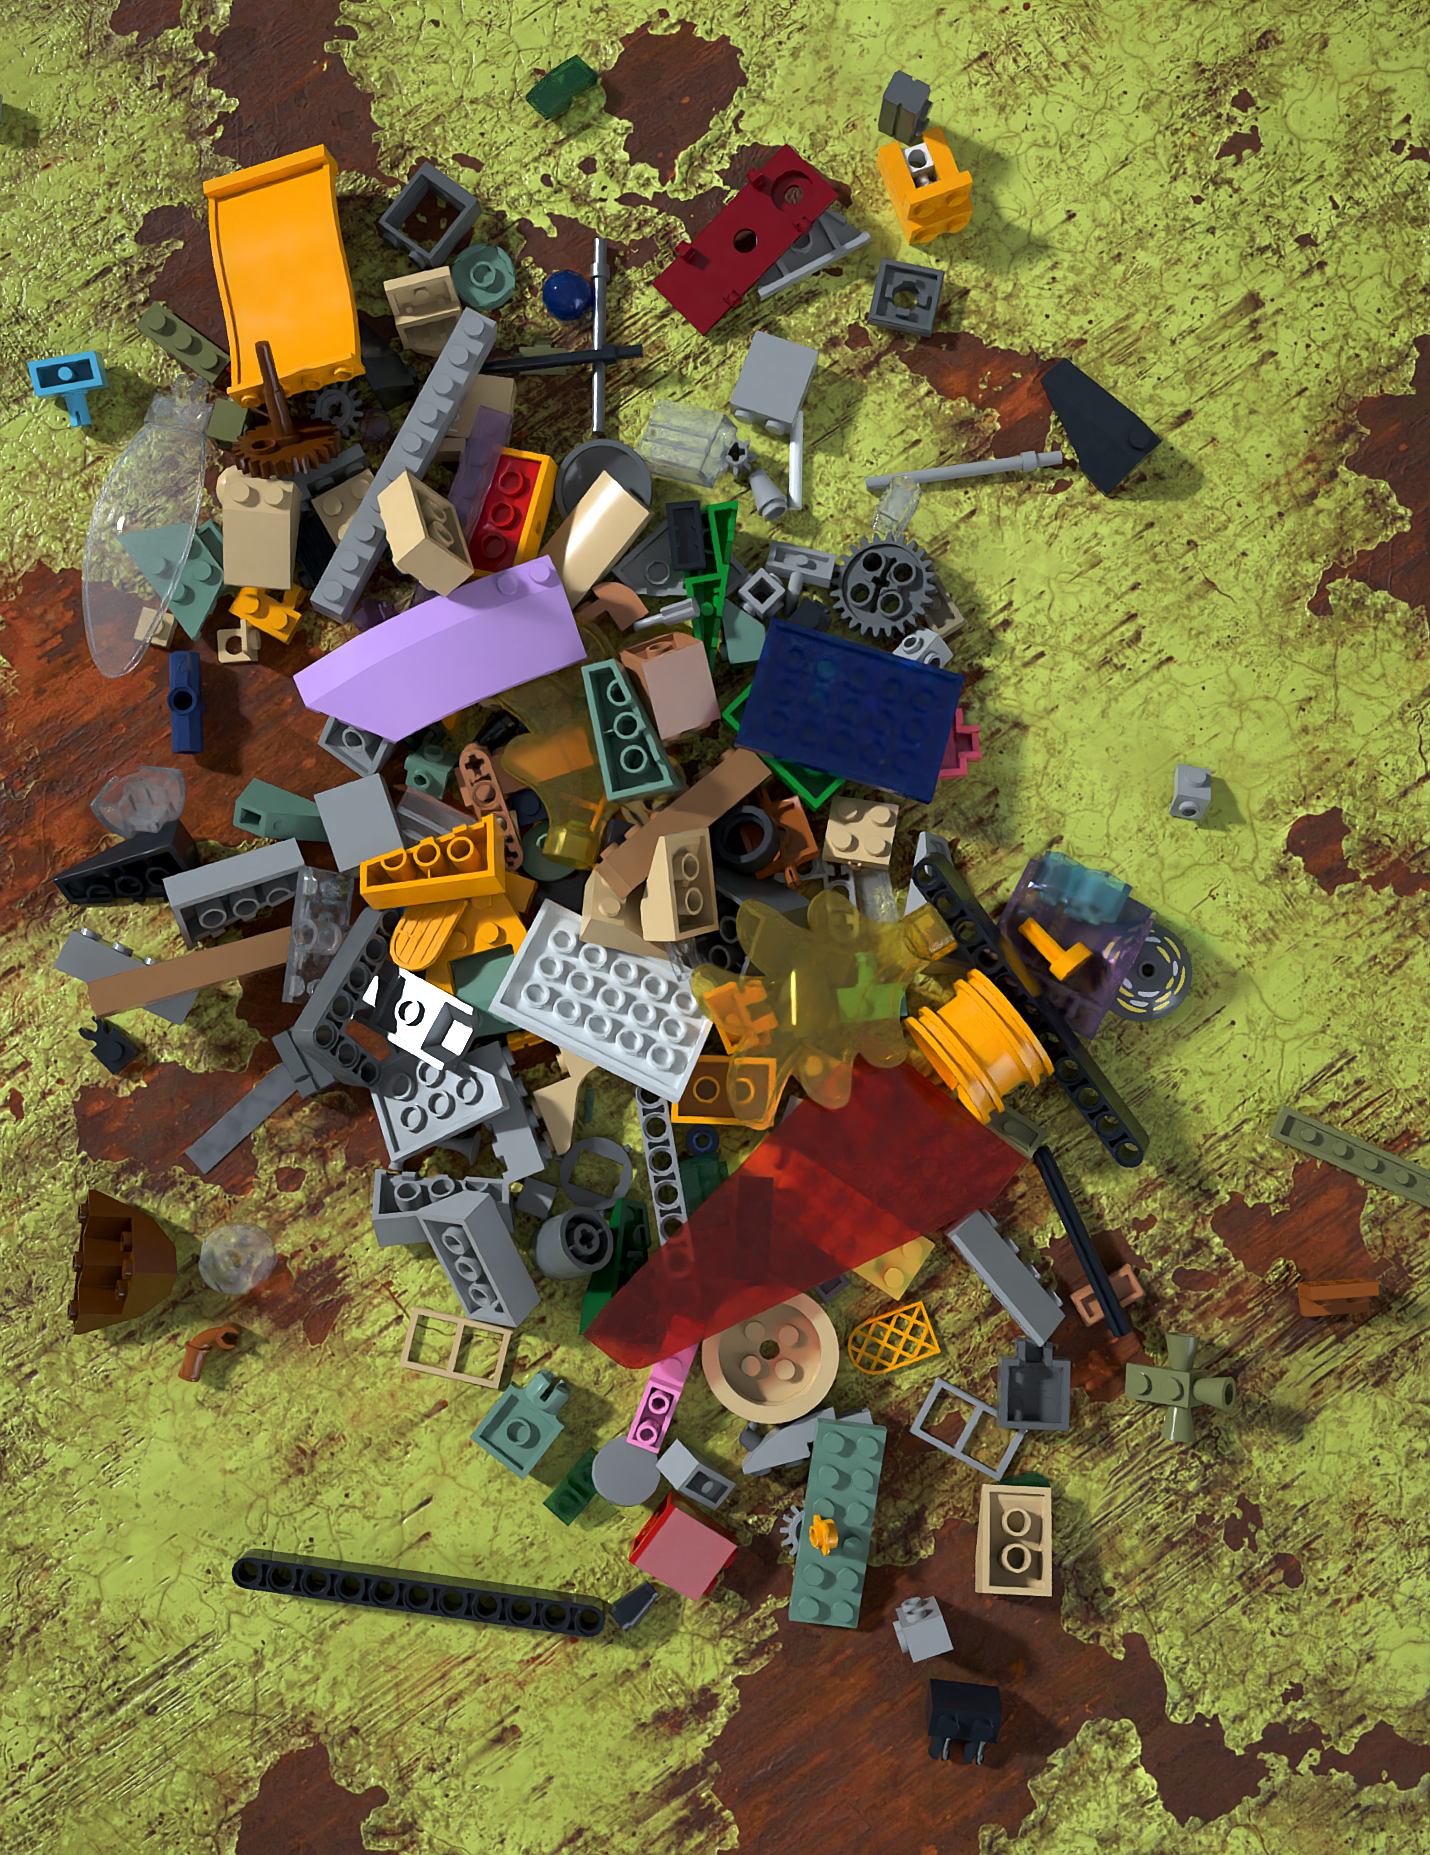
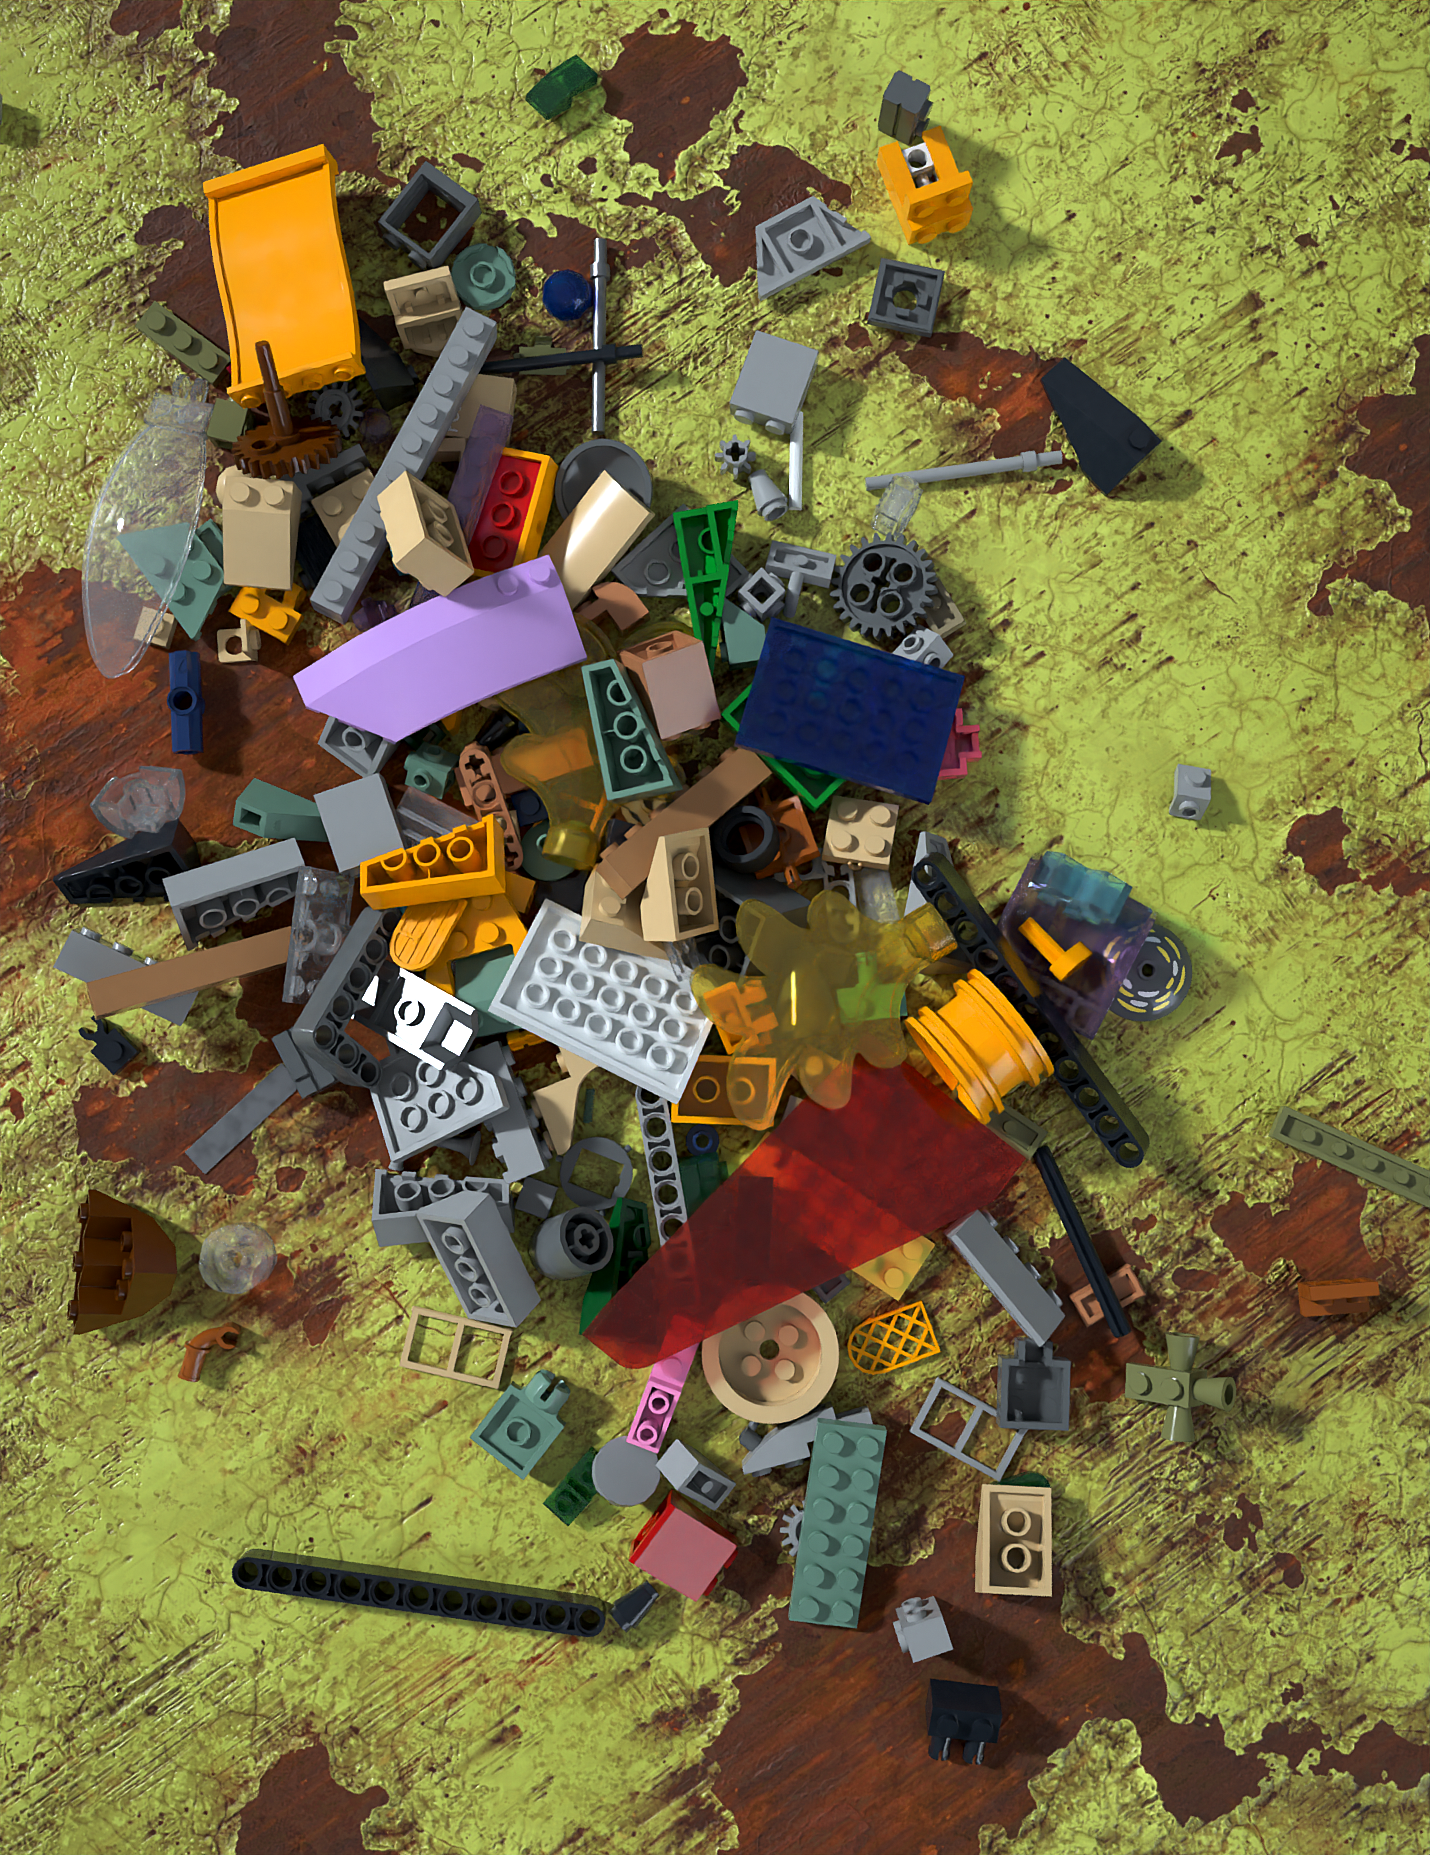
(71, 379): medium azure brick -> none
(671, 615): light grey axle -> none
(686, 536): black plate -> none
(687, 443): clear brick -> none
(715, 276): dark red piece -> none
(812, 616): black brick -> none
(823, 1534): light orange plate -> none

